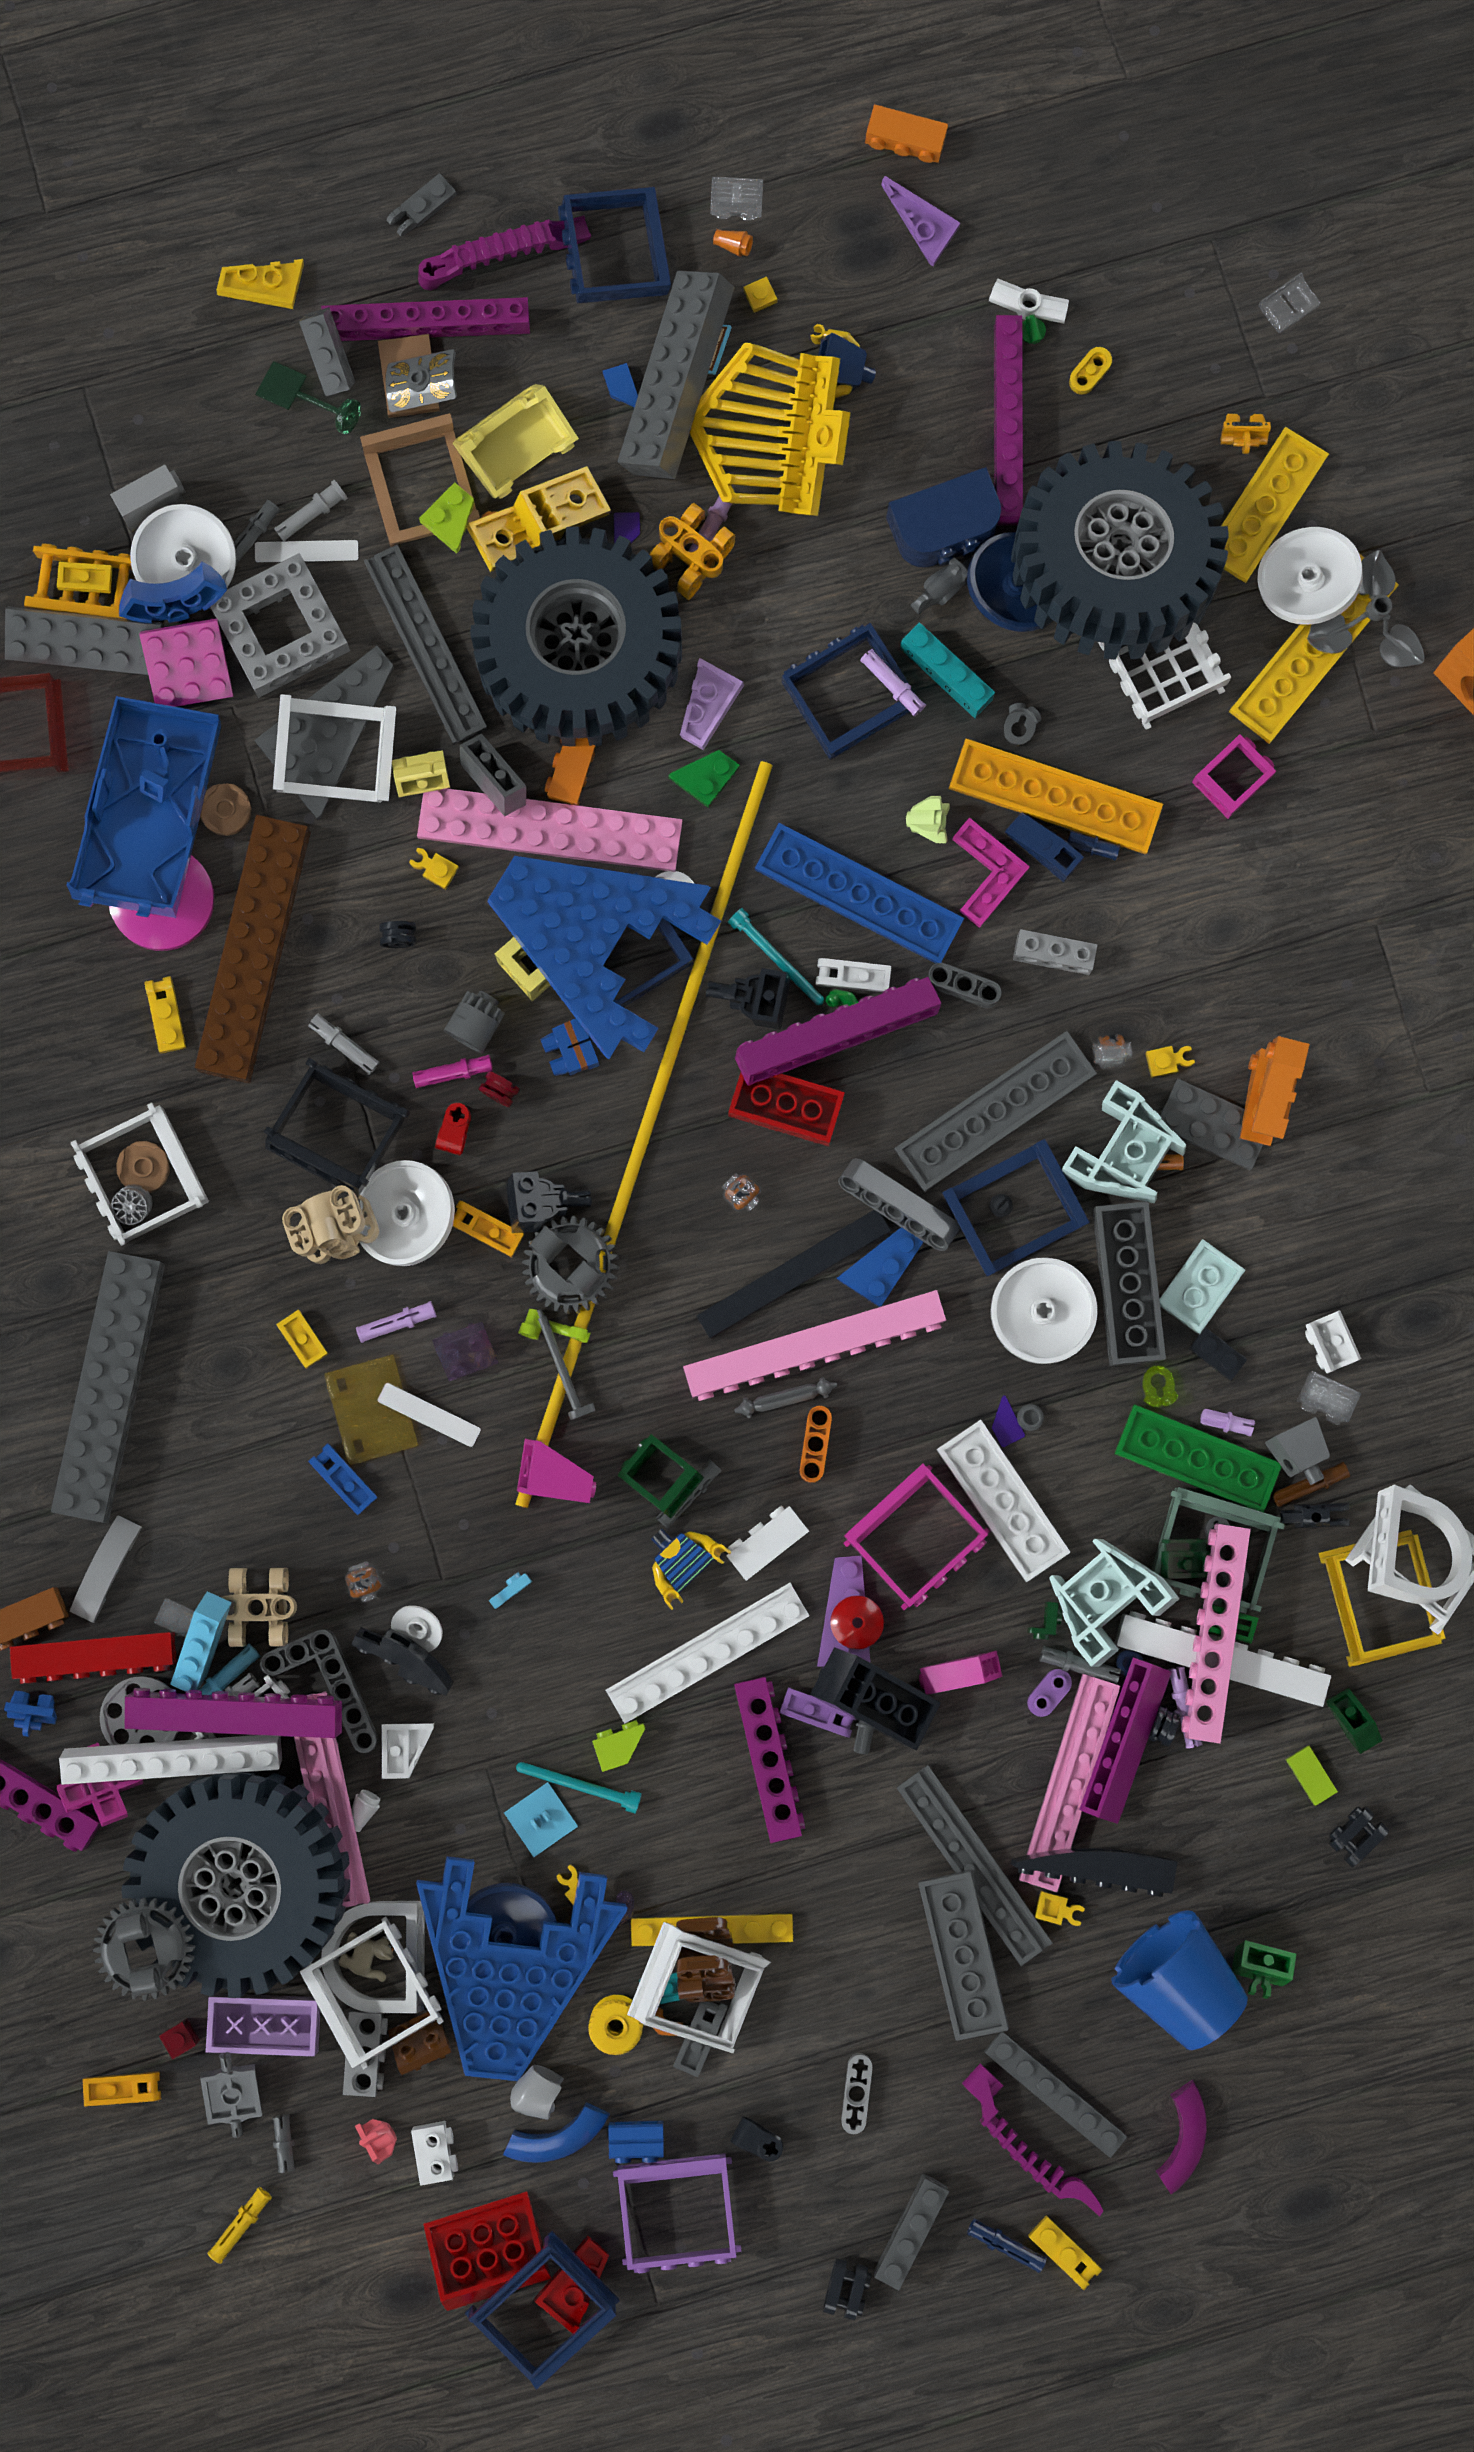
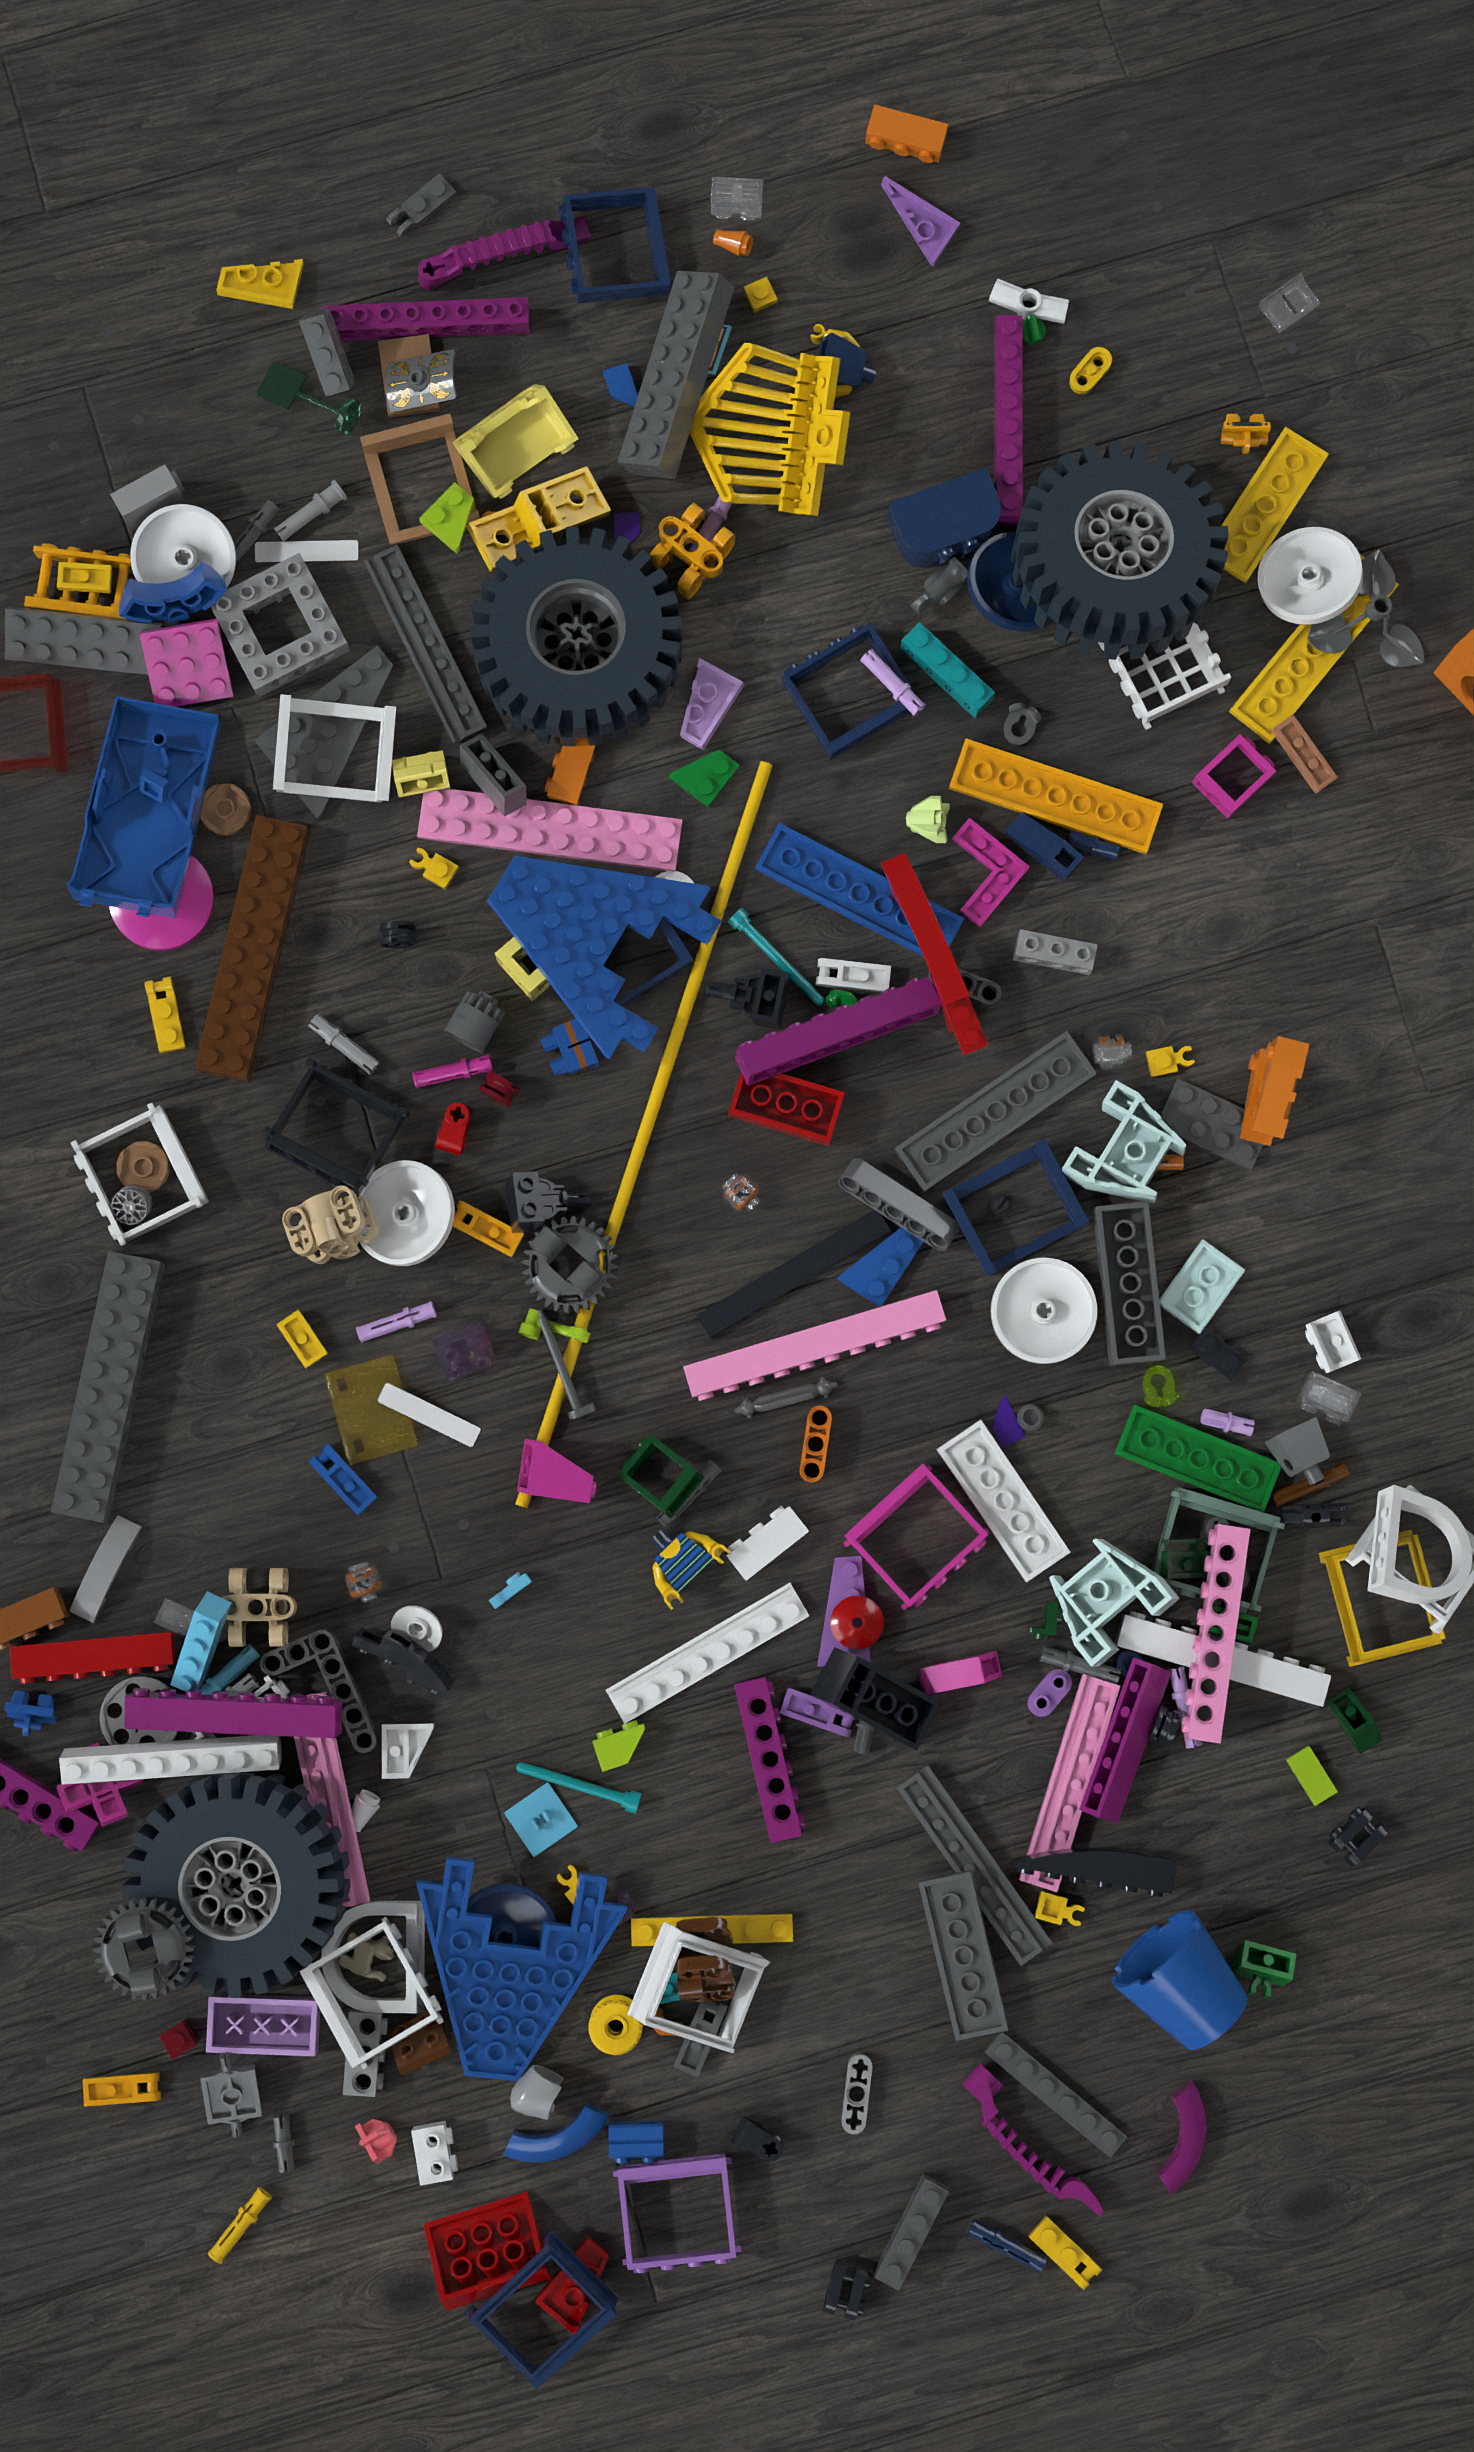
(943, 969): none -> red slope
(1304, 753): none -> nougat tile

